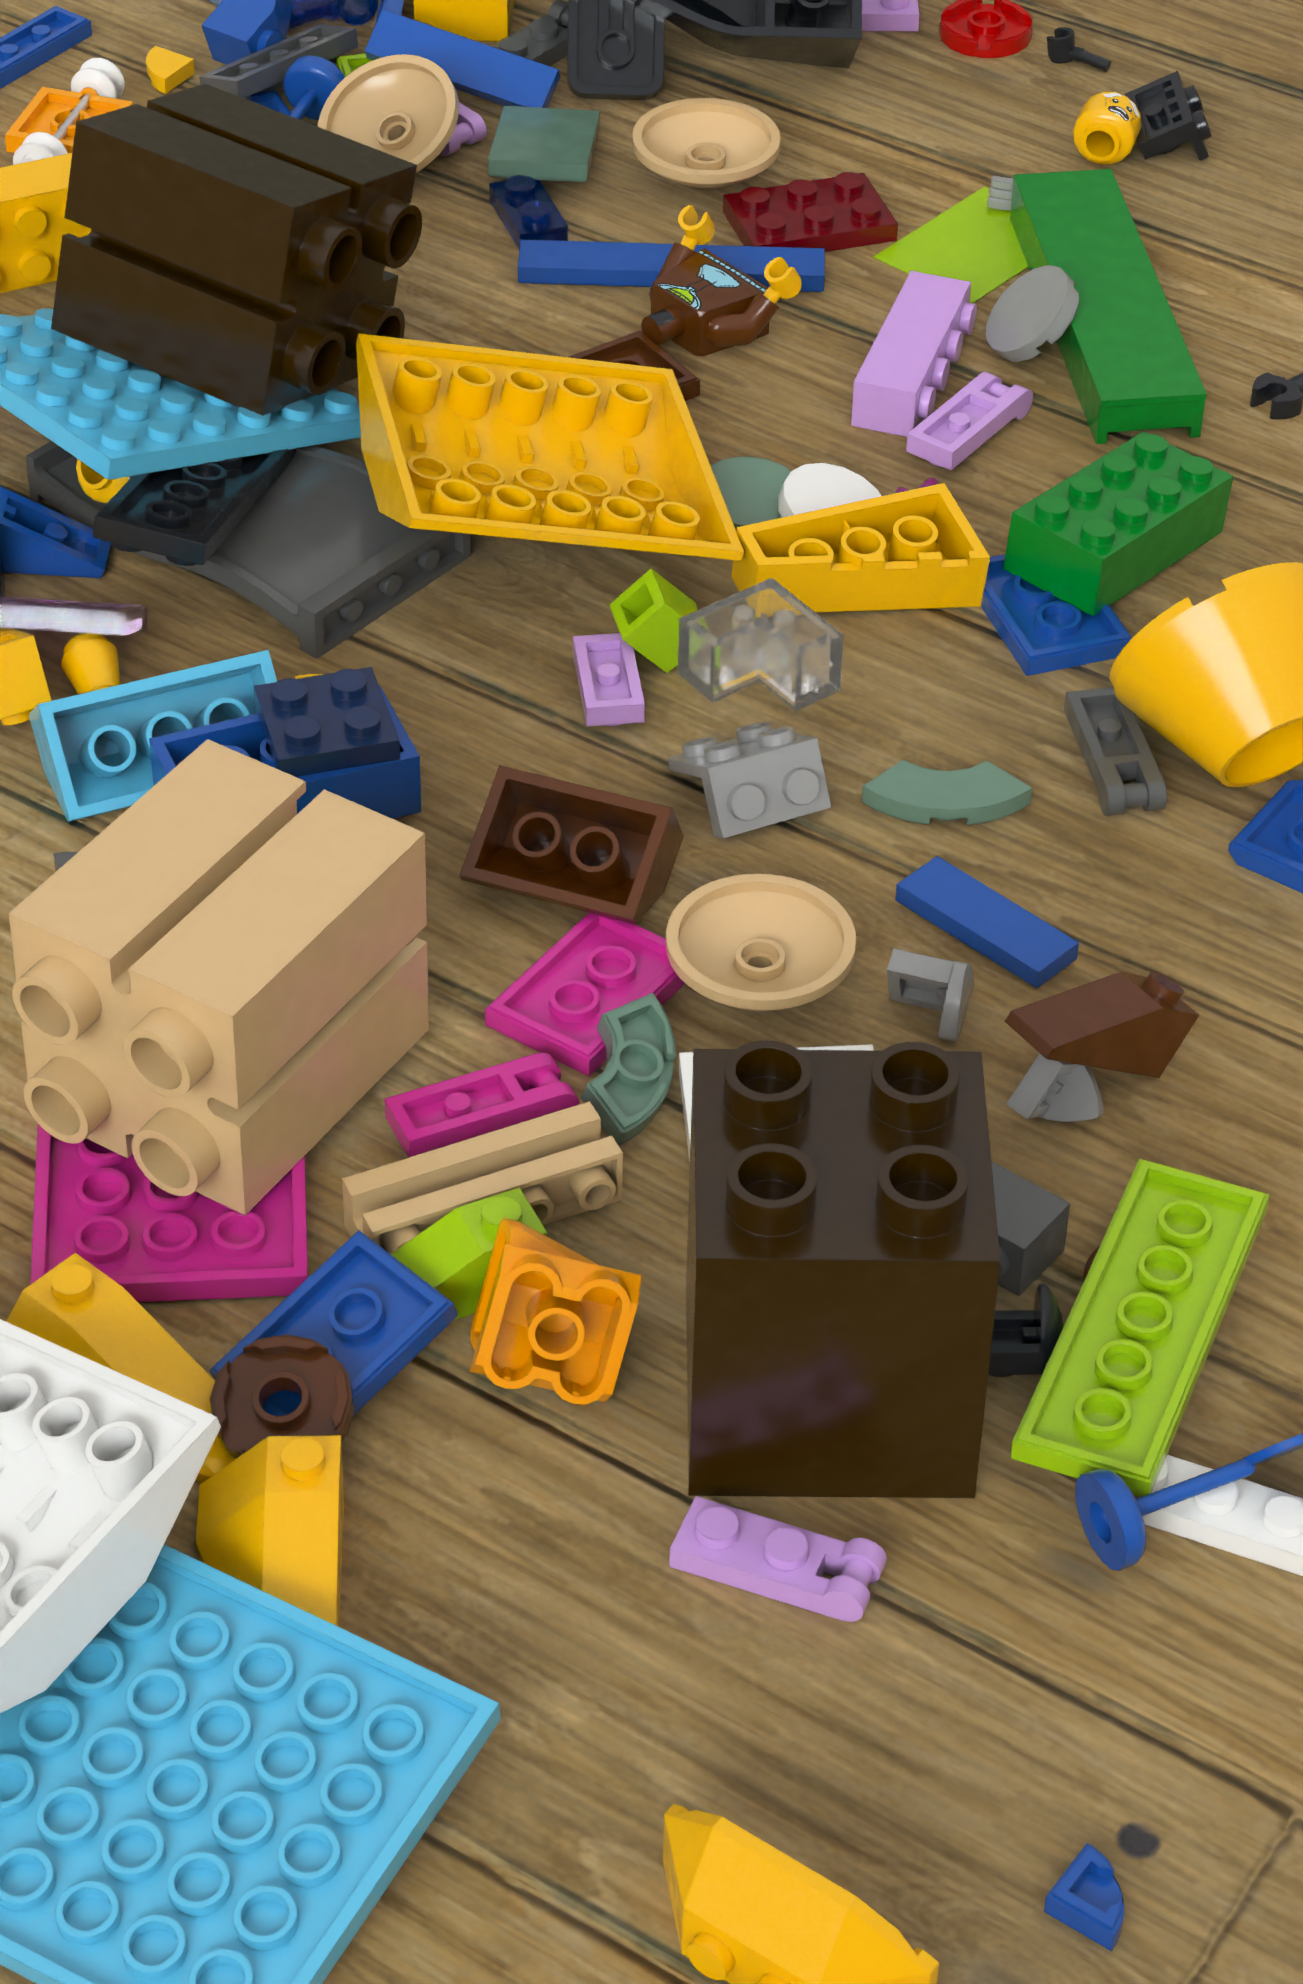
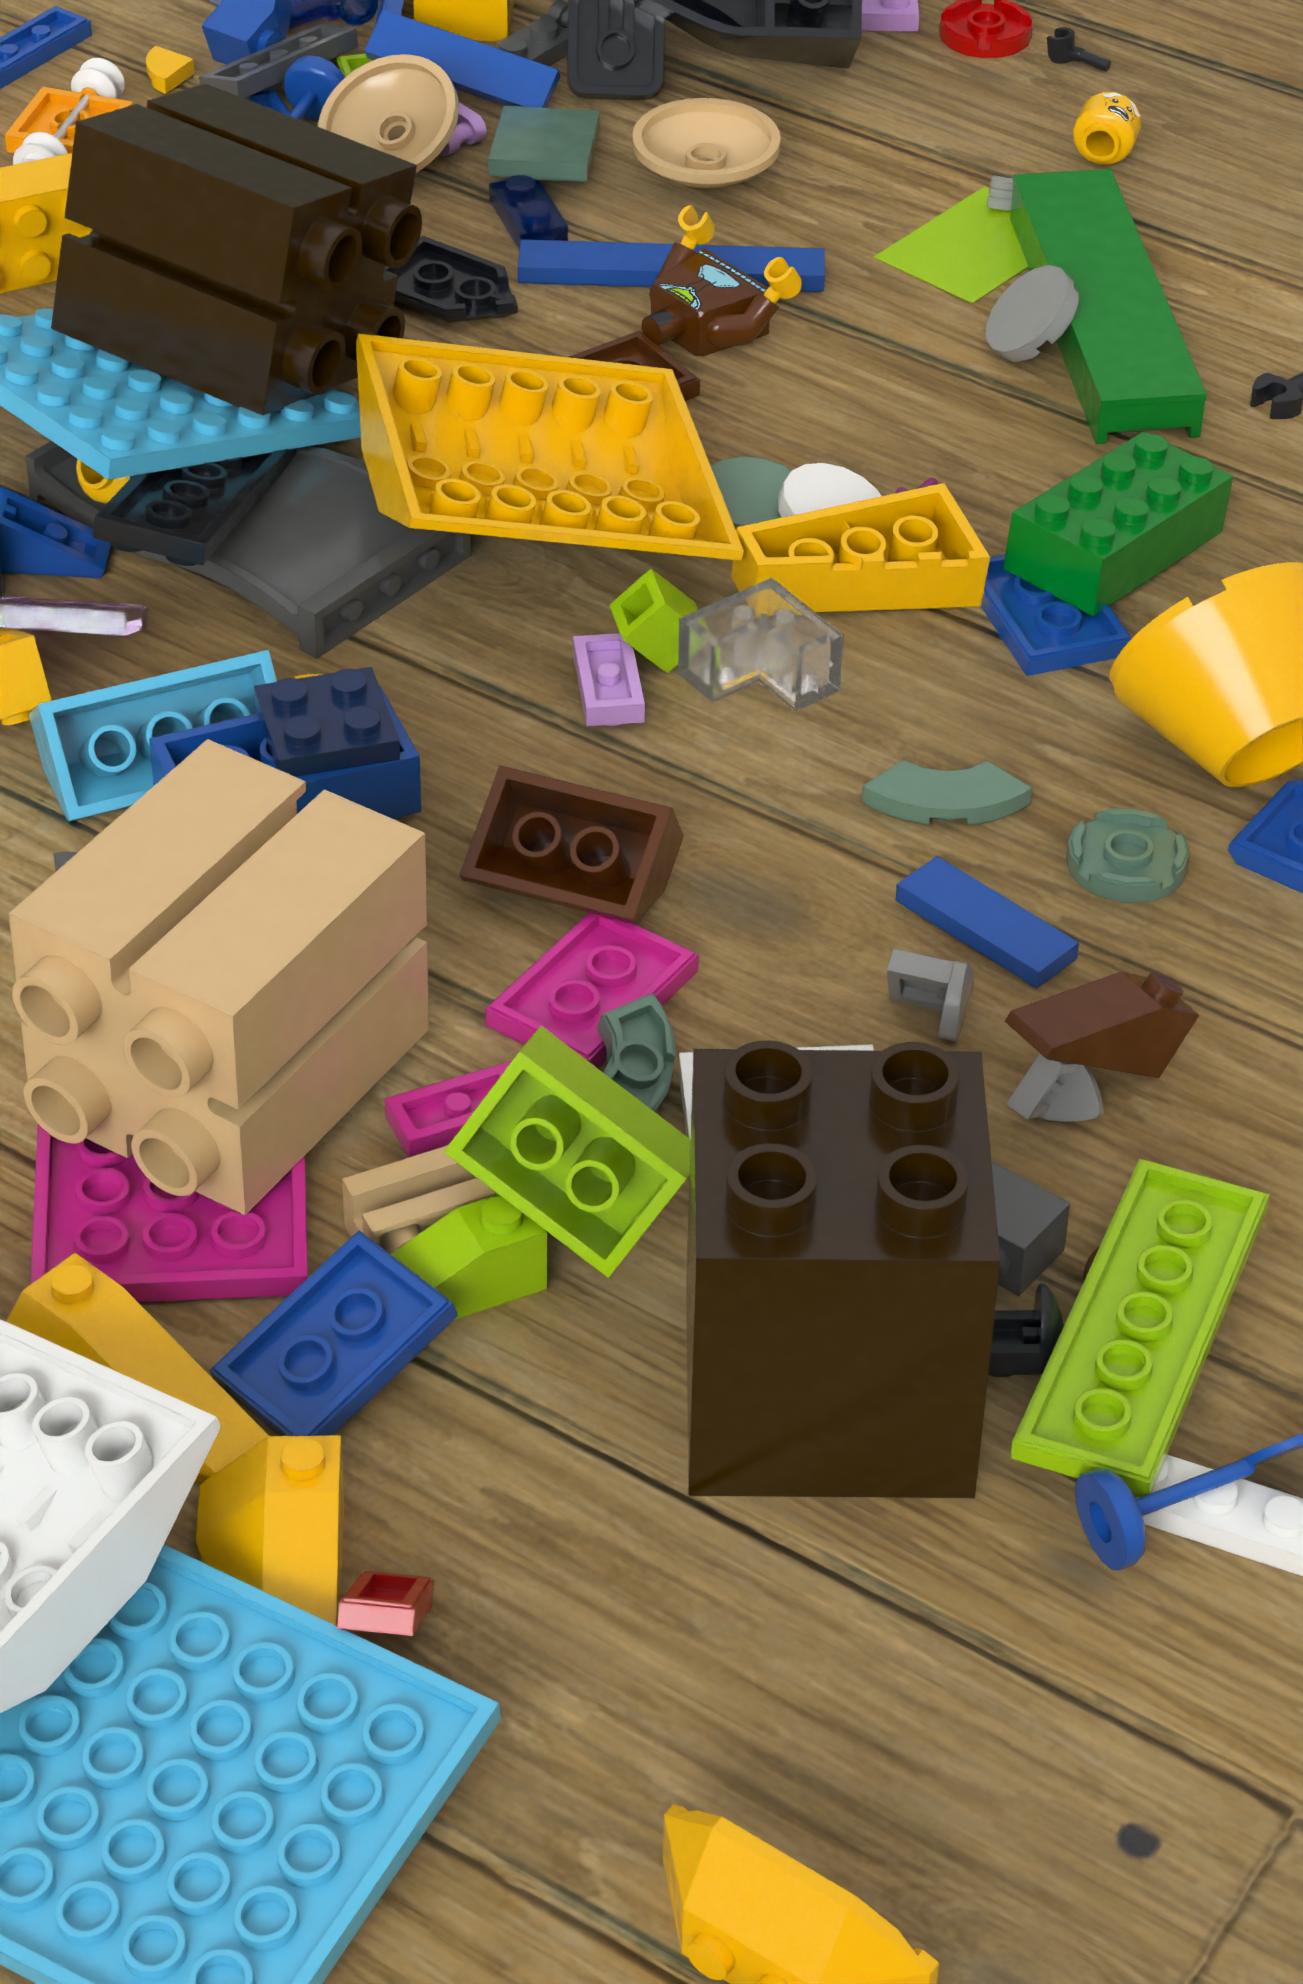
(90, 663): yellow cone -> none
(275, 1366): reddish brown tile -> none
(386, 1603): none -> red tile
(453, 284): none -> black tile
(551, 1317): light orange piece -> none
(573, 1151): none -> lime brick
(756, 777): light grey bracket -> none
(760, 942): tan dish -> none
(777, 1559): lavender plate -> none
(812, 214): dark red plate -> none
(913, 354): lavender brick -> none
(968, 420): lavender plate -> none
(1089, 1898): blue tile -> none
(1115, 751): dark grey plate -> none
(1127, 856): none -> sand green tile
(1170, 117): black bracket -> none

